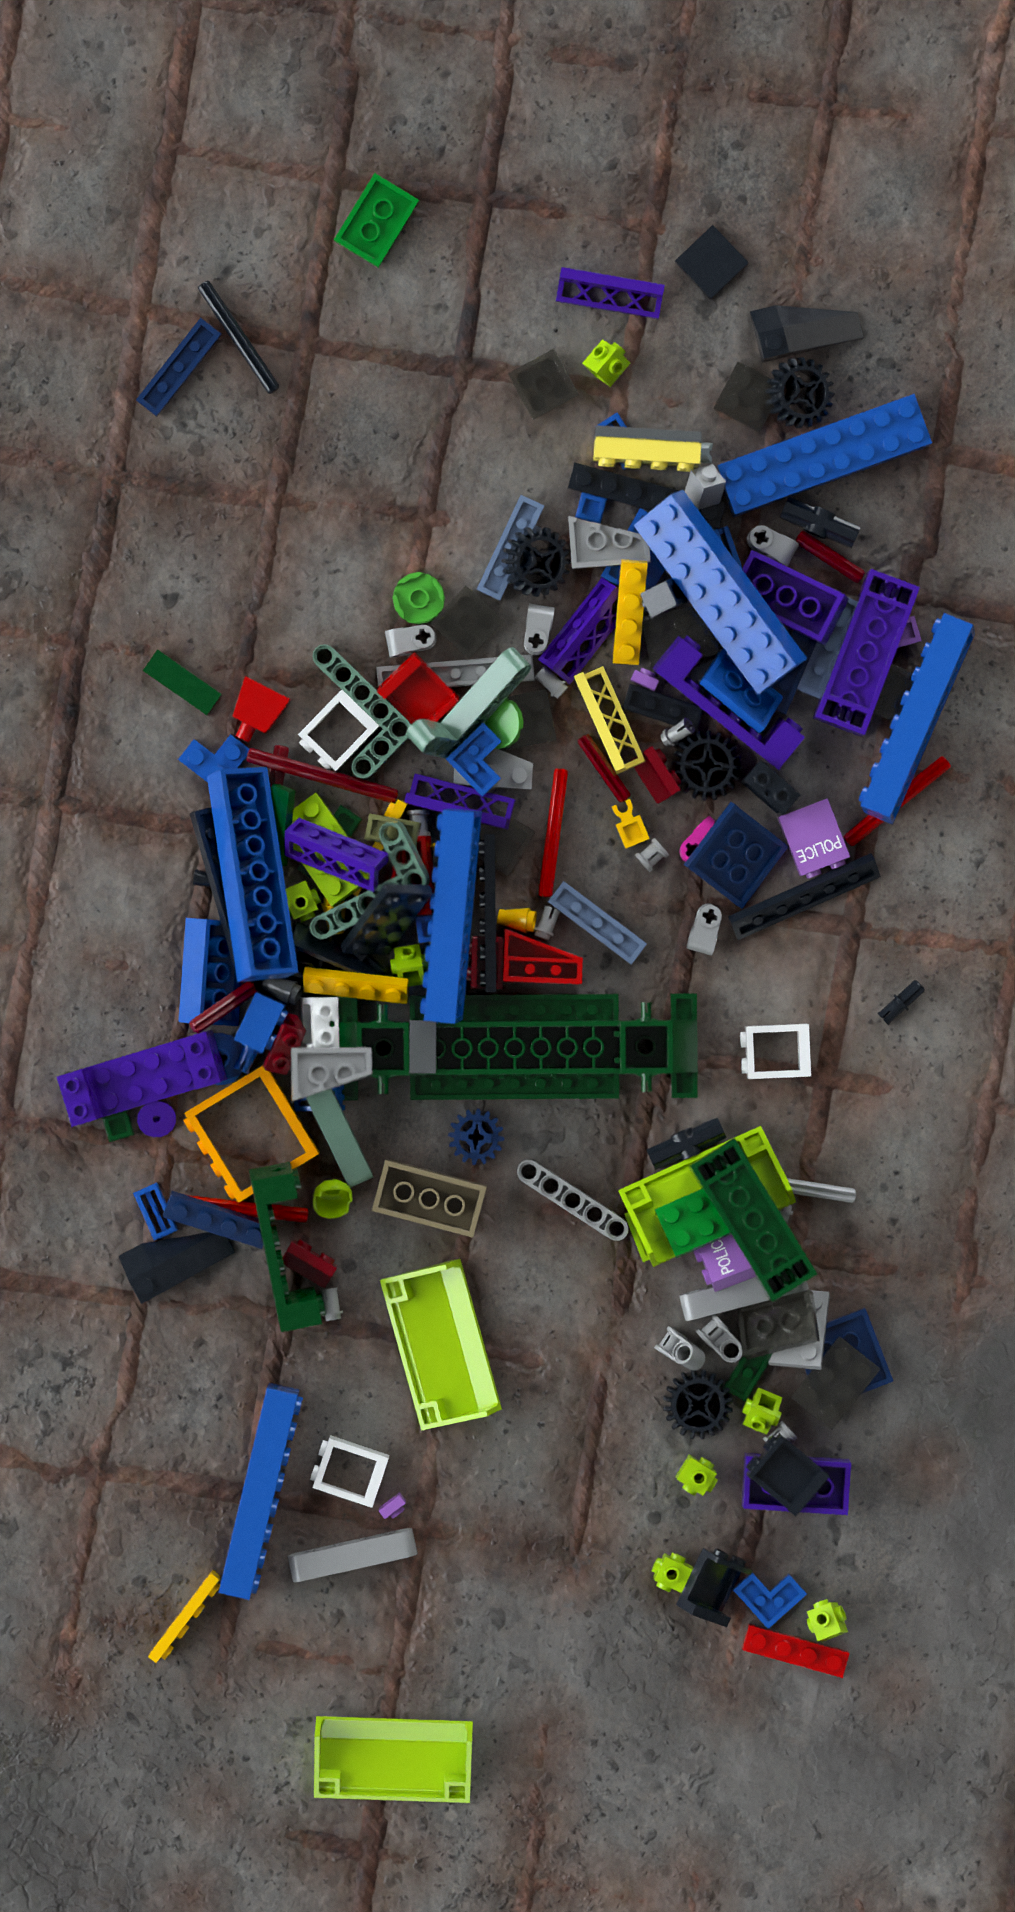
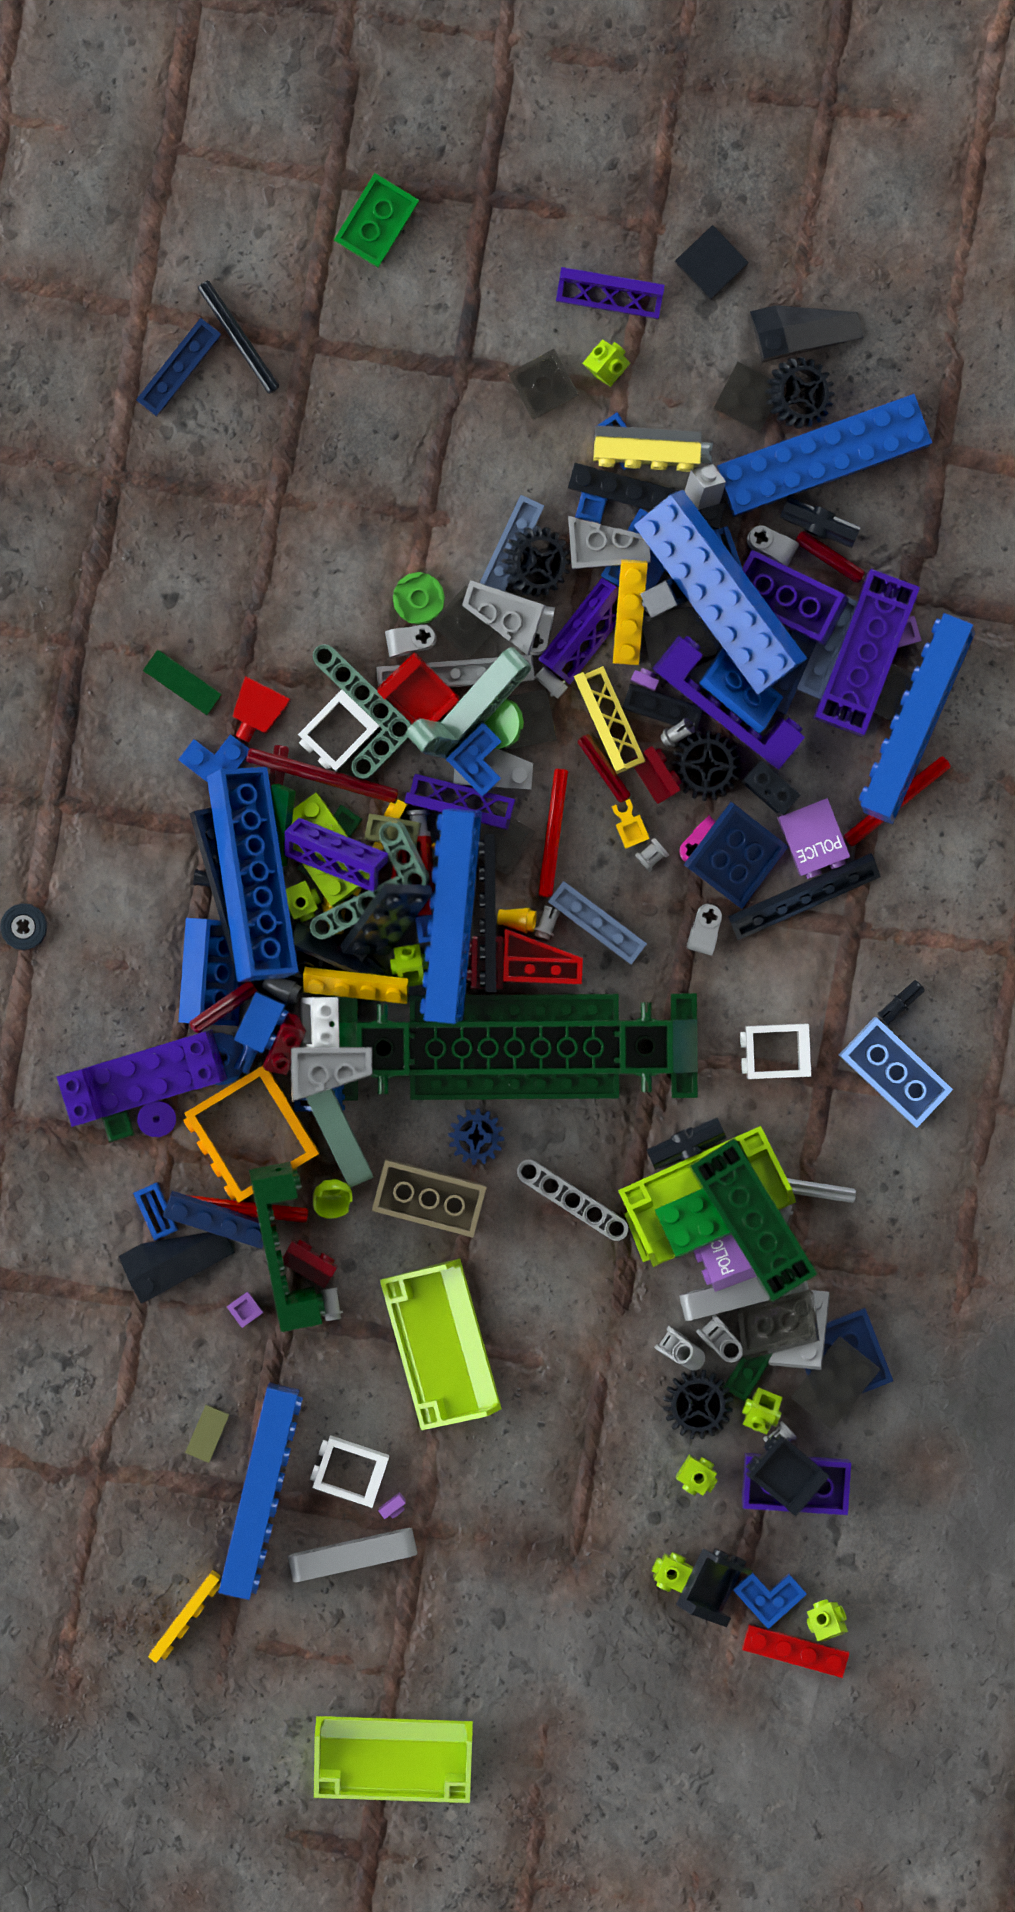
(37, 926): none -> black bush
(207, 1433): none -> olive tile
(245, 1309): none -> medium lavender plate
(422, 1046): dark grey tile -> none
(507, 613): none -> light grey wing
(895, 1072): none -> light blue brick

